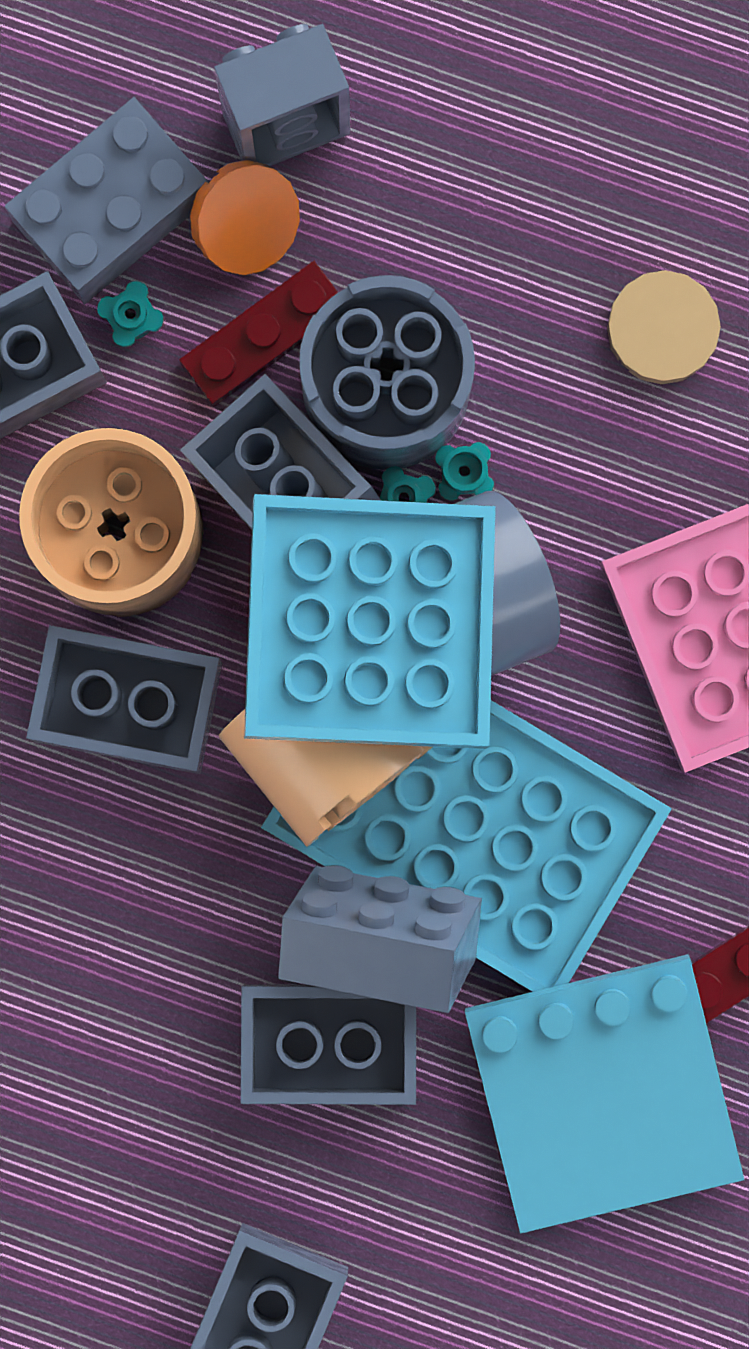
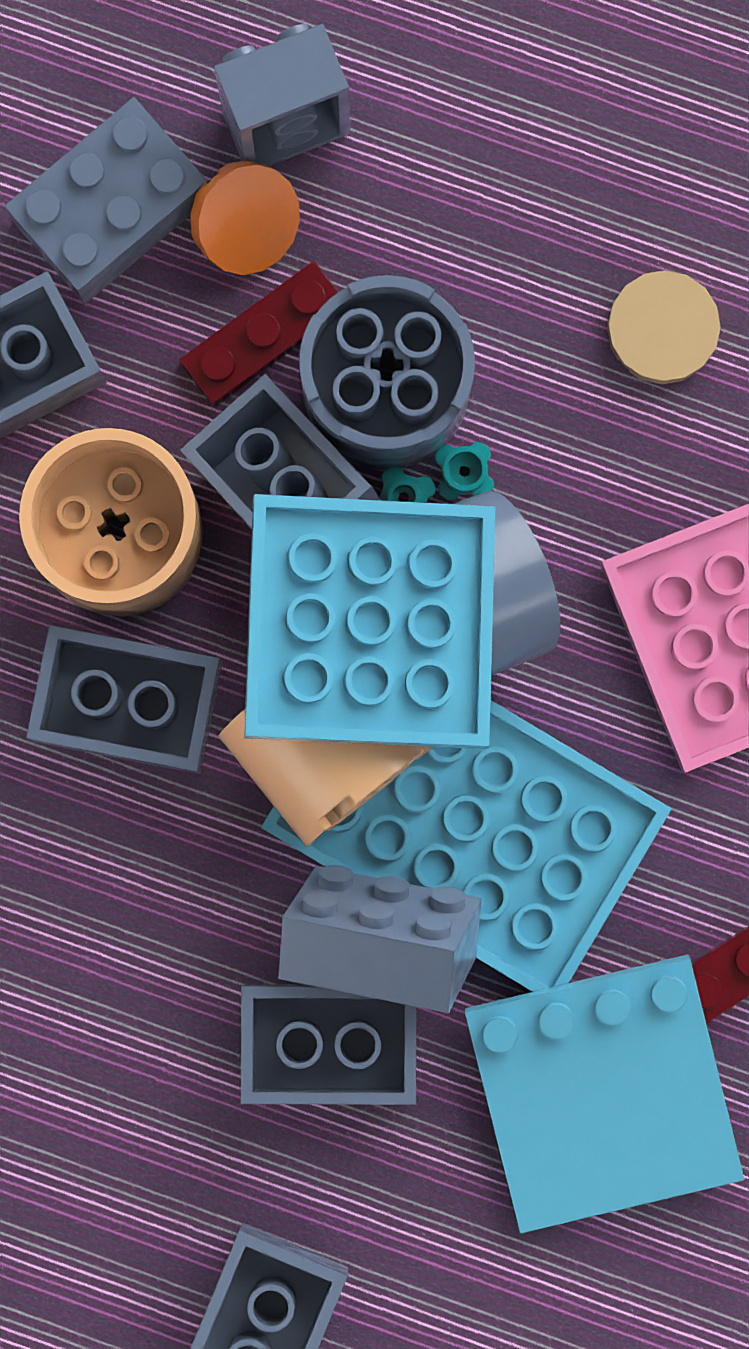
(125, 329): teal plate -> none

